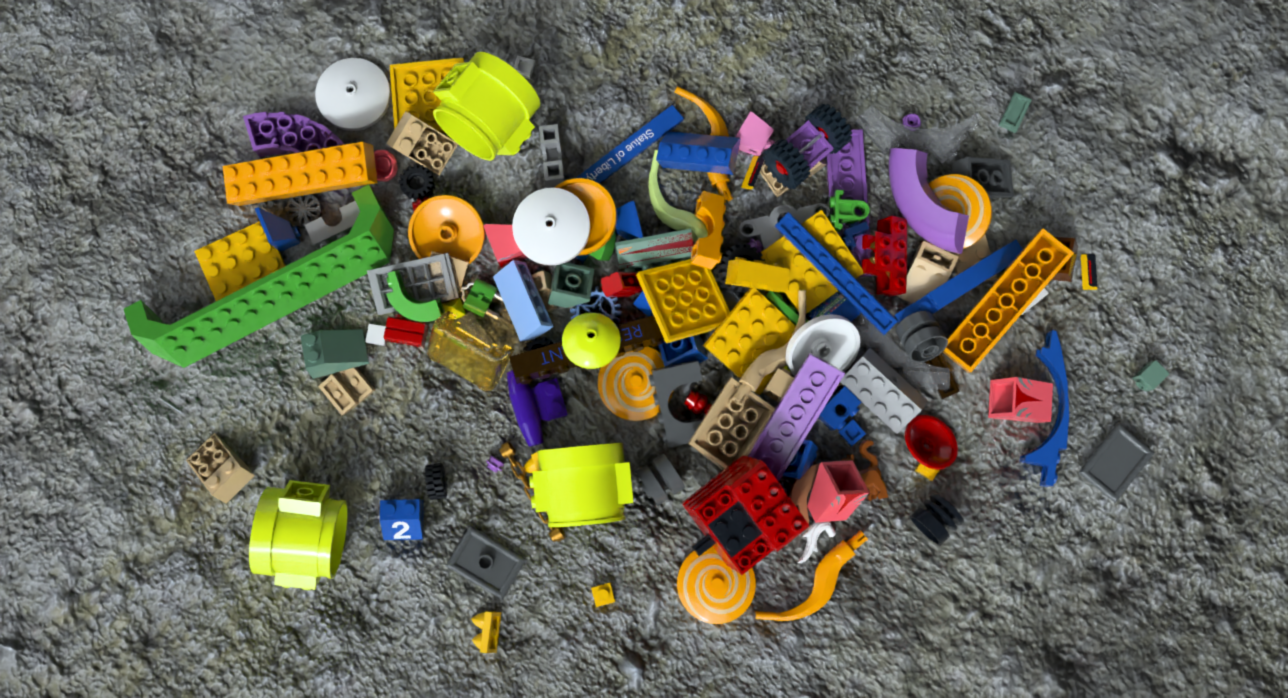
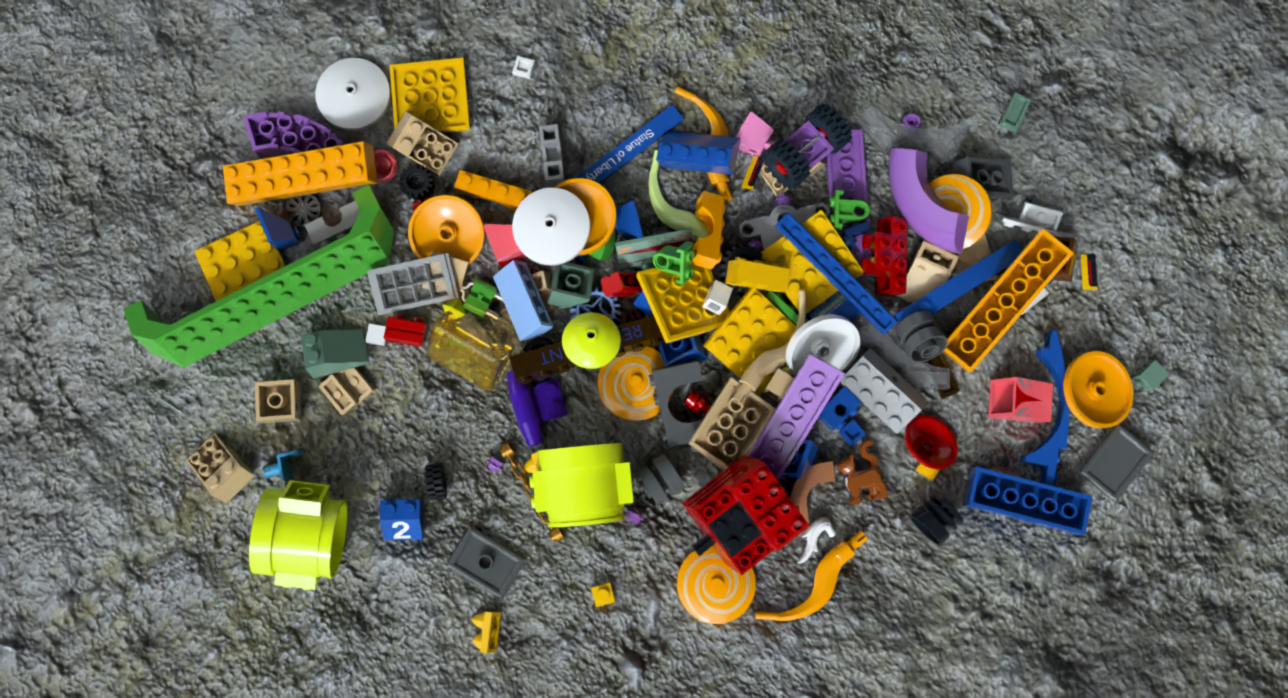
(278, 401): none -> tan brick
(282, 467): none -> dark azure bracket
(409, 307): bright green arch -> none
(482, 187): none -> light orange arch
(486, 106): neon yellow cylinder -> none
(634, 515): none -> medium lavender plate
(676, 261): none -> bright green pin
(717, 297): none -> white brick
(784, 199): none -> medium lavender plate
(836, 491): coral slope -> none
(1027, 501): none -> blue brick
(1037, 218): none -> white bracket
(1098, 389): none -> light orange dish

